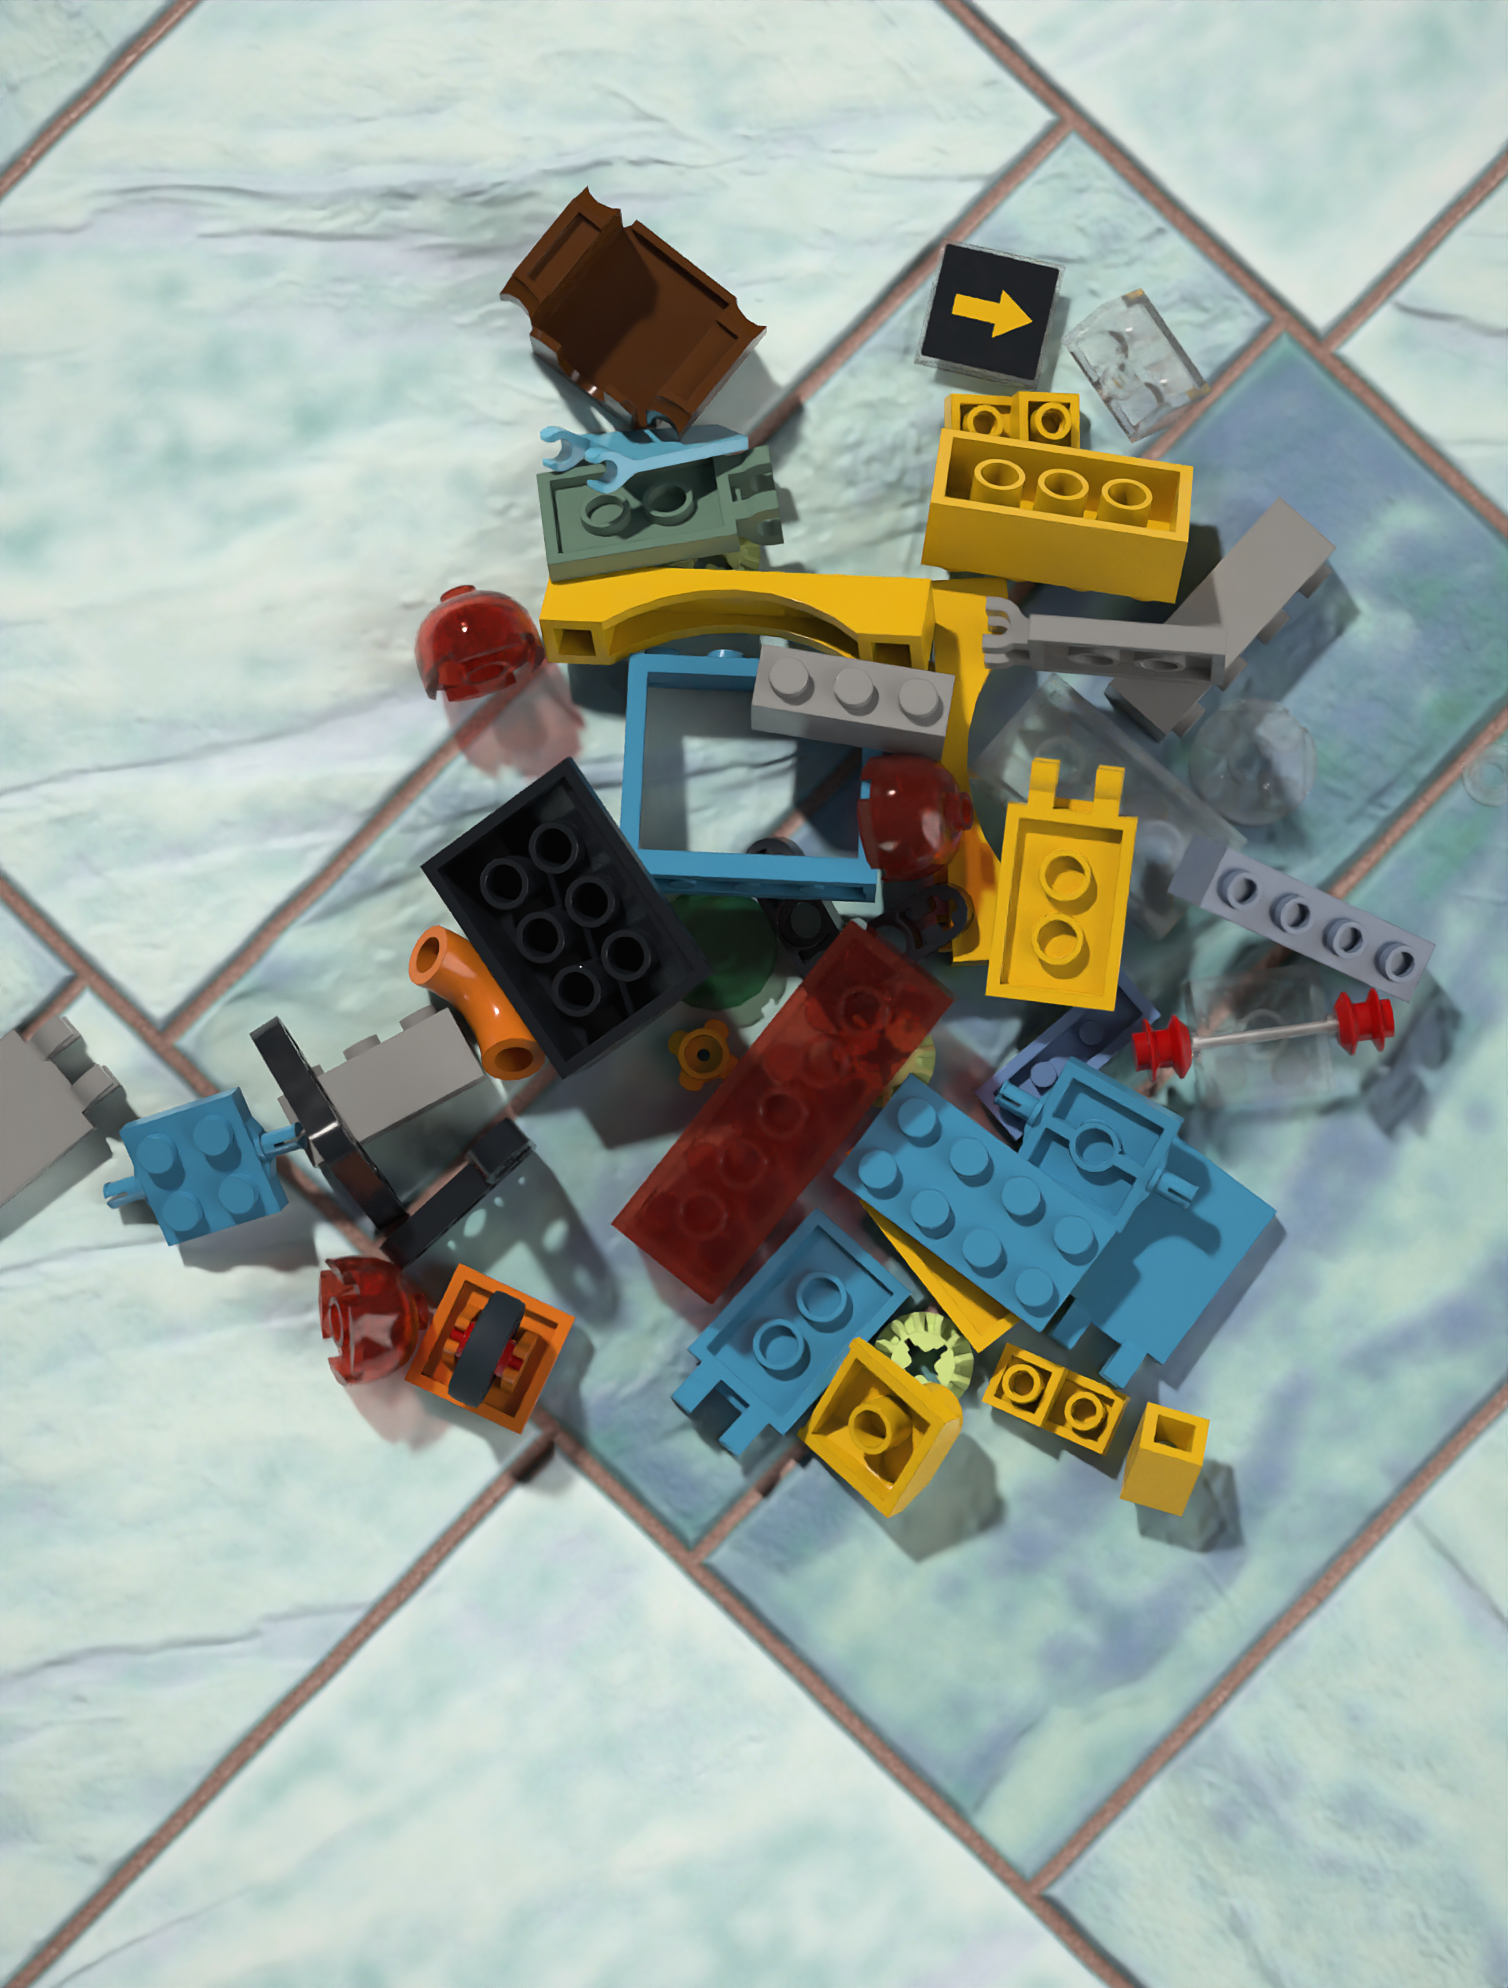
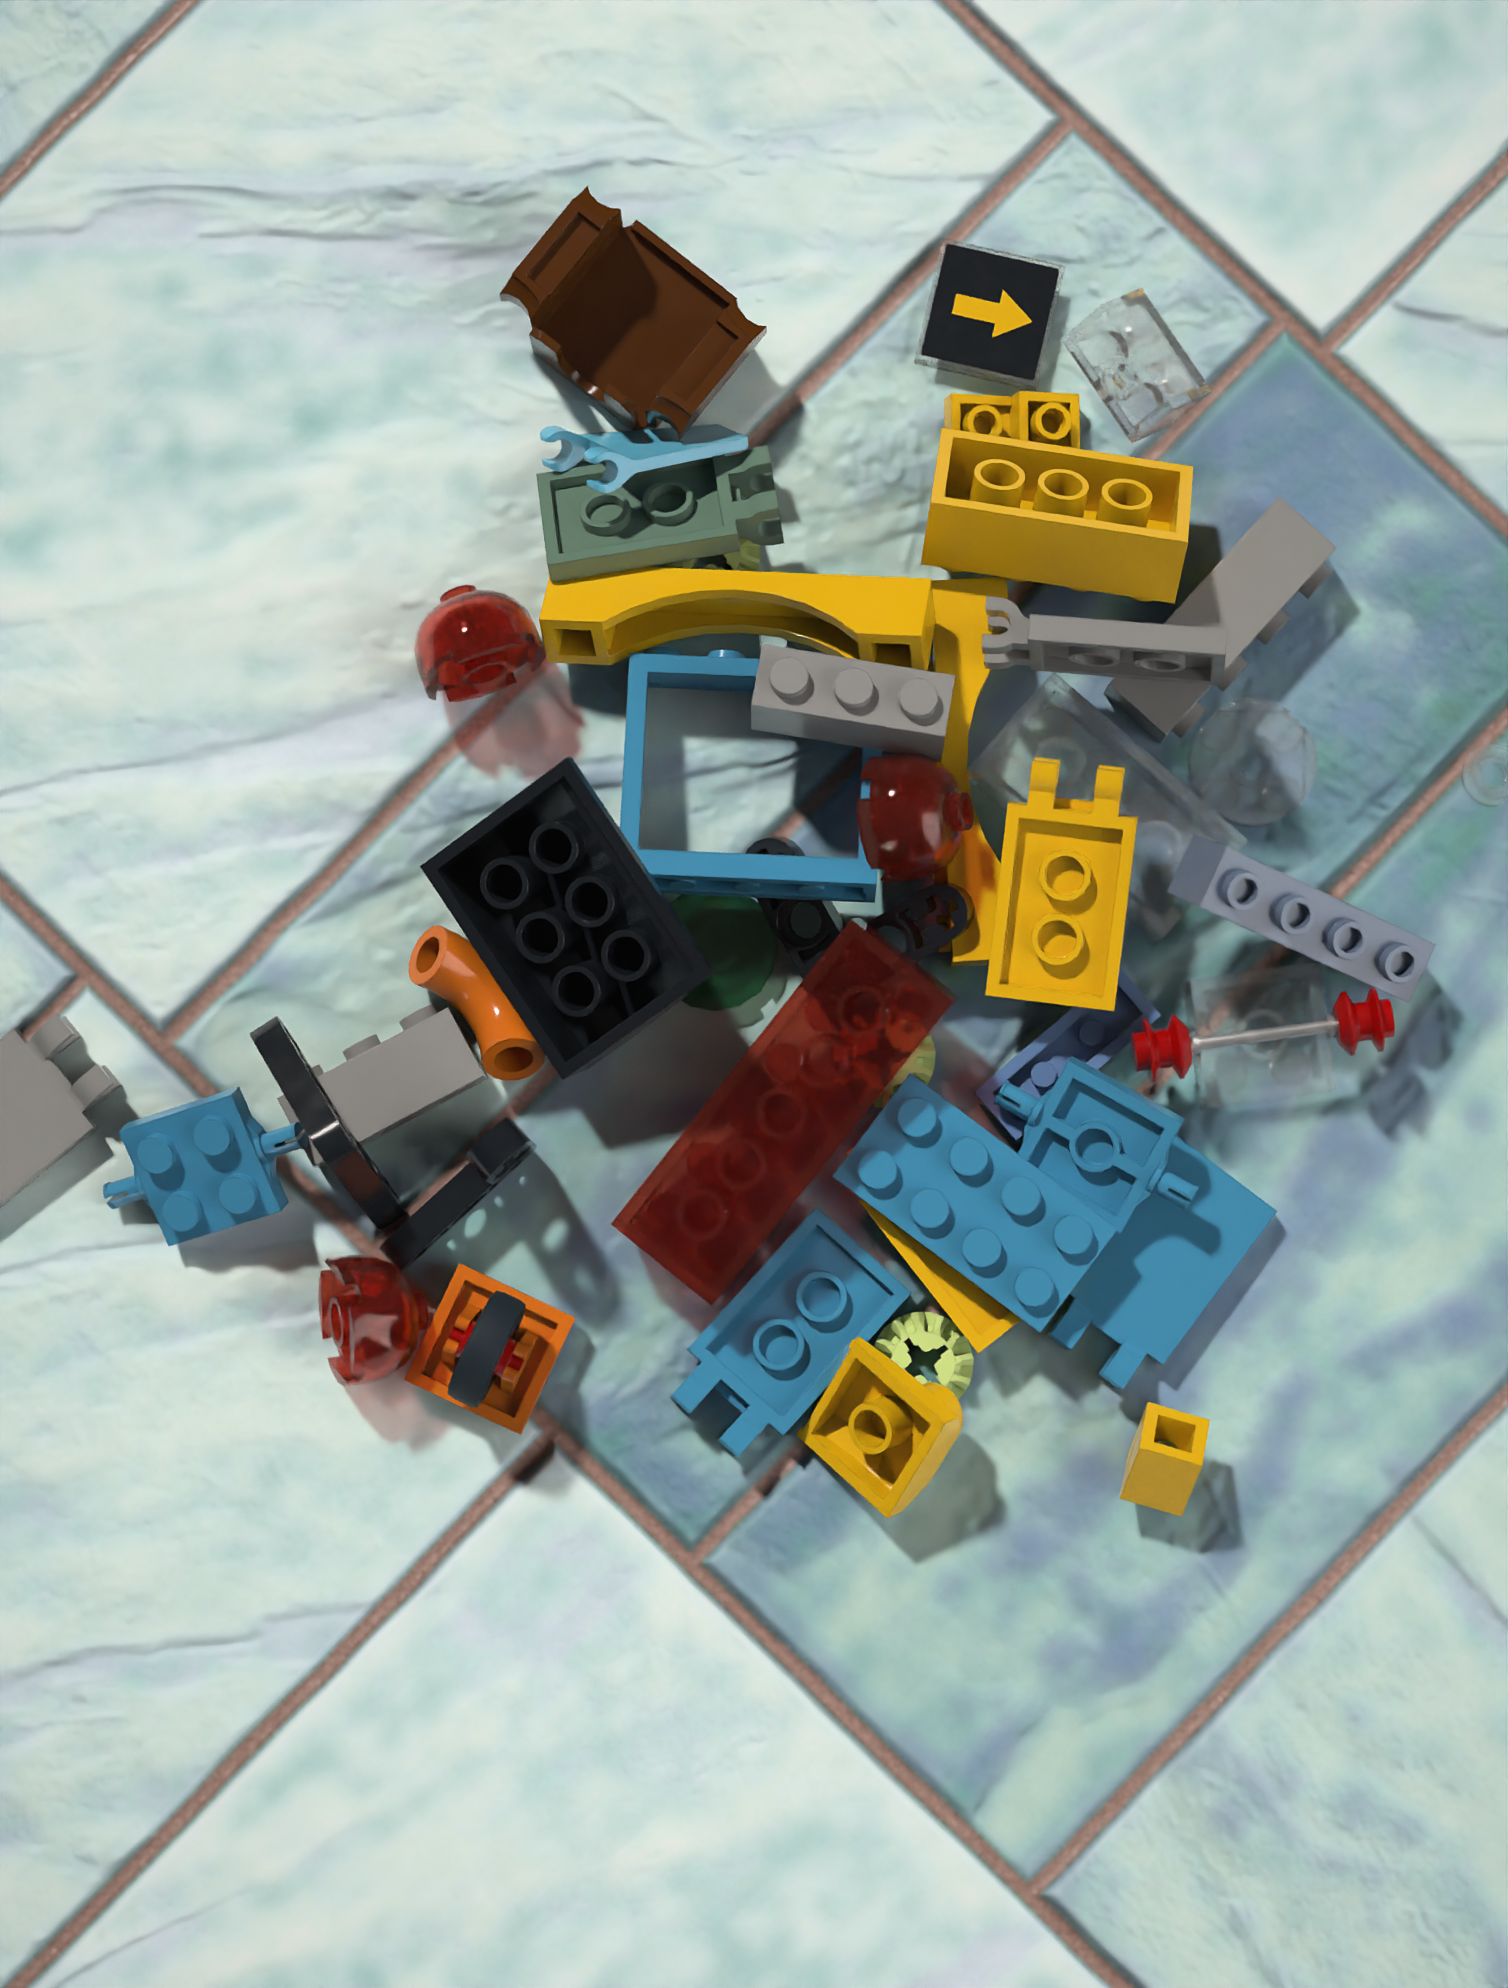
(686, 1048): yellow plate -> none
(1056, 1399): yellow slope -> none

